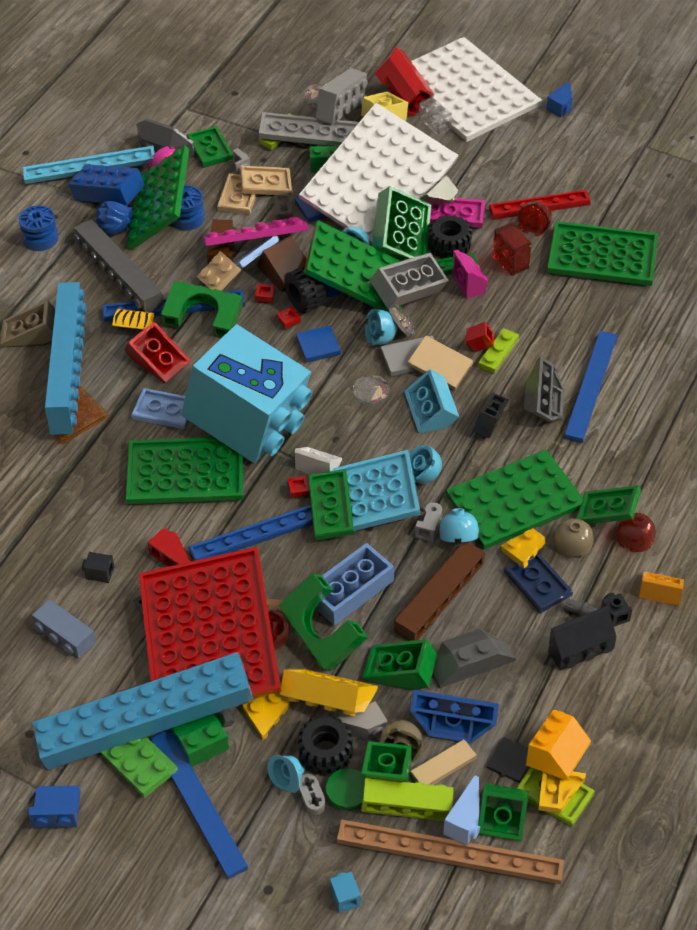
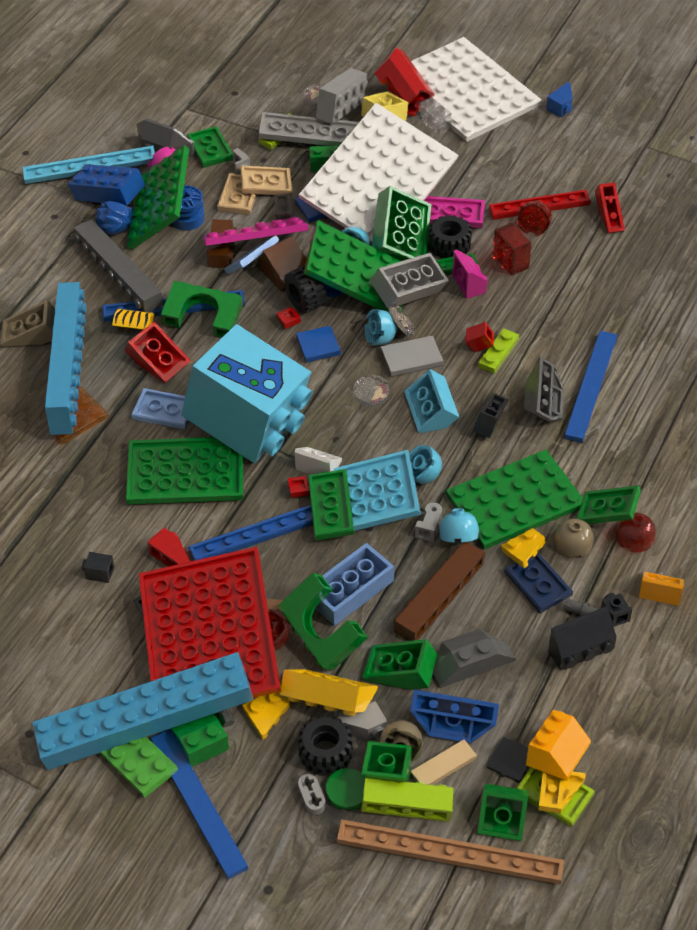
(38, 228): blue wheel -> none
(55, 807): blue bracket -> none
(63, 629): sand blue brick -> none
(218, 272): tan plate -> none
(265, 293): red plate -> none
(285, 772): medium azure piece -> none
(345, 891): dark azure brick -> none
(441, 192): slope -> none
(442, 360): tan tile -> none
(463, 818): light blue slope -> none
(603, 253): green plate -> none
(609, 207): none -> red slope

